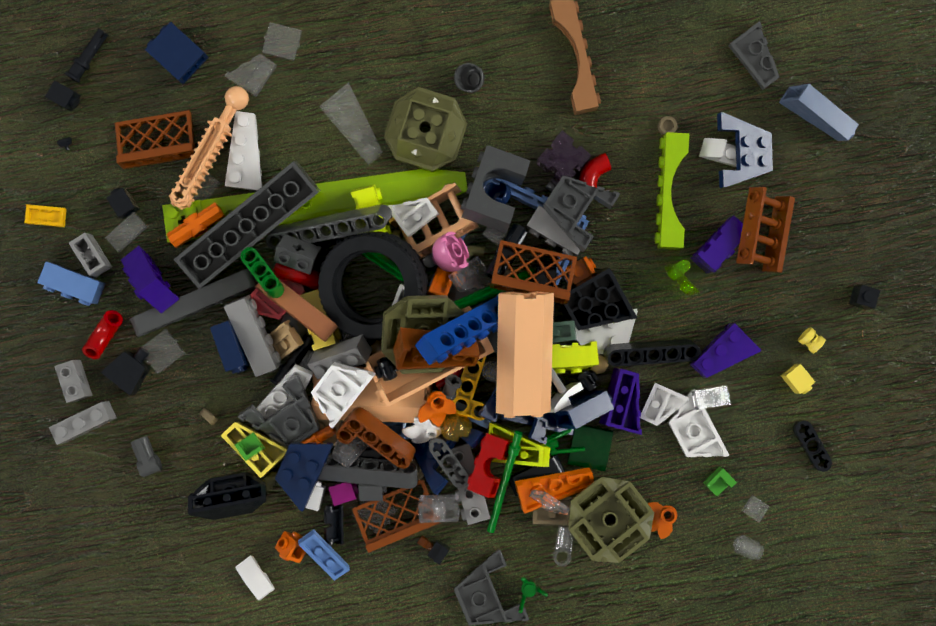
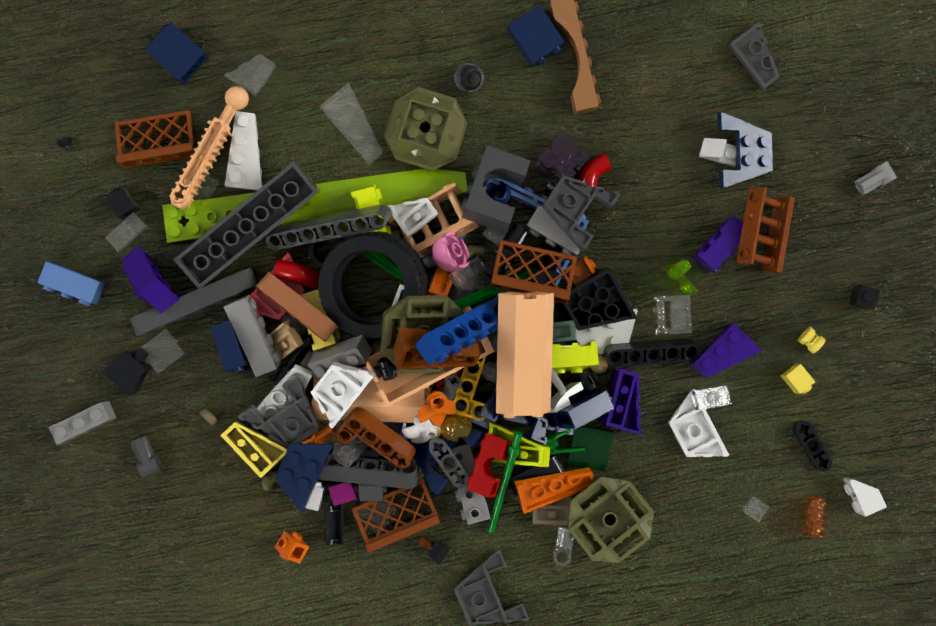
(45, 215): yellow plate -> none
(63, 96): black brick -> none
(73, 381): light grey brick -> none
(82, 63): black pin -> none
(90, 255): light grey brick -> none
(102, 334): red cylinder -> none
(195, 225): orange piece -> none
(227, 496): black wedge -> none
(249, 446): bright green panel -> none
(255, 578): white slope -> none
(258, 265): green beam -> none
(282, 41): clear piece -> none
(297, 254): dark grey brick -> none
(323, 554): medium blue plate -> none
(439, 508): clear brick -> none
(529, 589): green plant -> none
(536, 36): none -> dark blue brick
(549, 503): clear plate -> none
(660, 523): orange plate -> none
(662, 404): white wing -> none
(667, 124): dark tan tile -> none
(670, 230): lime arch -> none
(679, 314): none -> clear plate
(719, 481): bright green panel -> none
(748, 547): clear brick -> none
(815, 517): none -> clear orange piece
(819, 111): sand blue slope -> none
(865, 497): none -> white slope
(878, 176): none -> light grey piece

